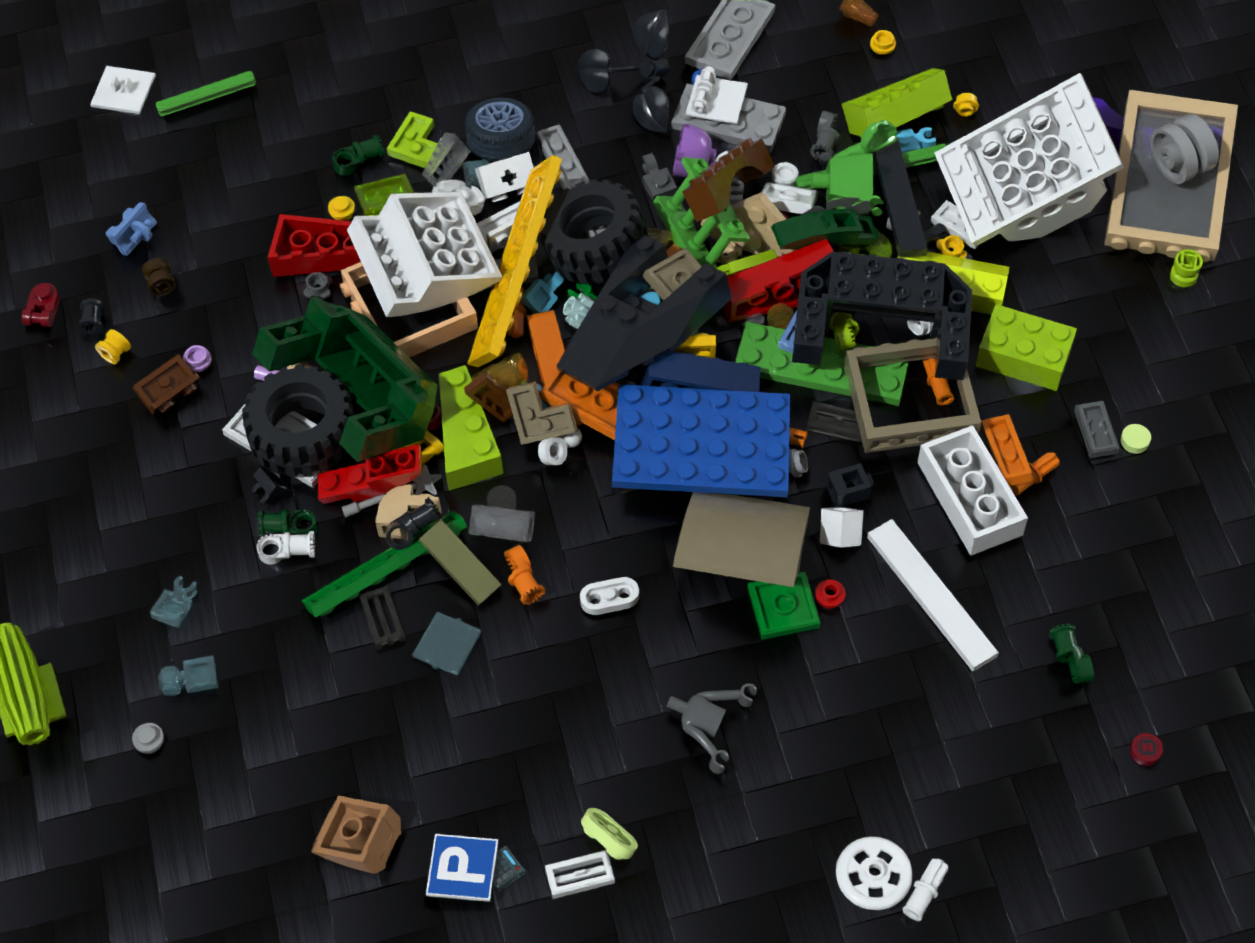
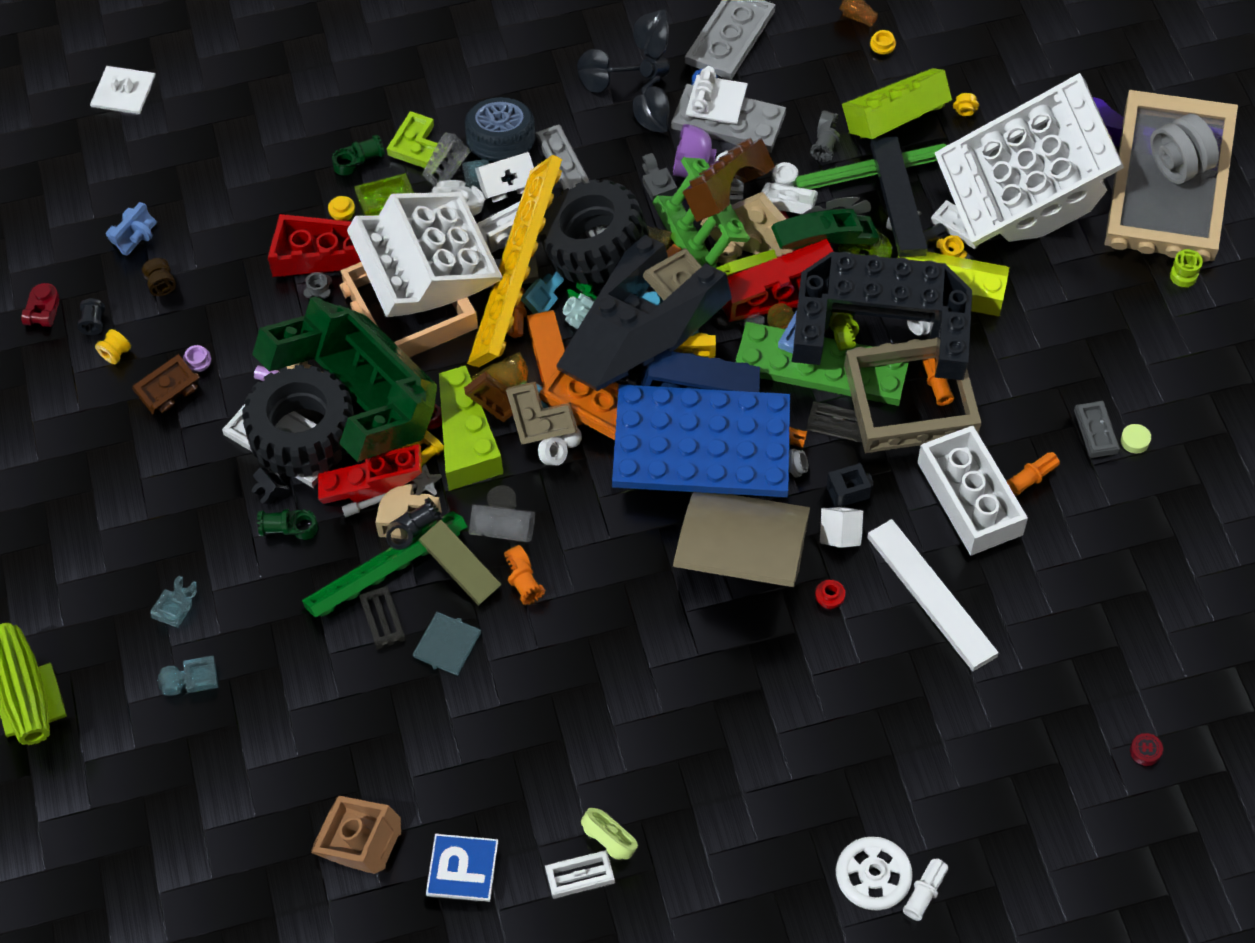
(148, 738): light grey plate -> none
(205, 93): bright green axle -> none
(288, 546): white connector -> none
(506, 869): clear light blue tile -> none
(608, 594): white plate -> none
(703, 717): dark grey piece -> none
(782, 608): green tile -> none
(852, 169): bright green torso -> none
(909, 141): medium azure plate -> none
(1006, 449): orange plate -> none
(1025, 347): lime brick -> none
(1071, 653): dark green connector -> none

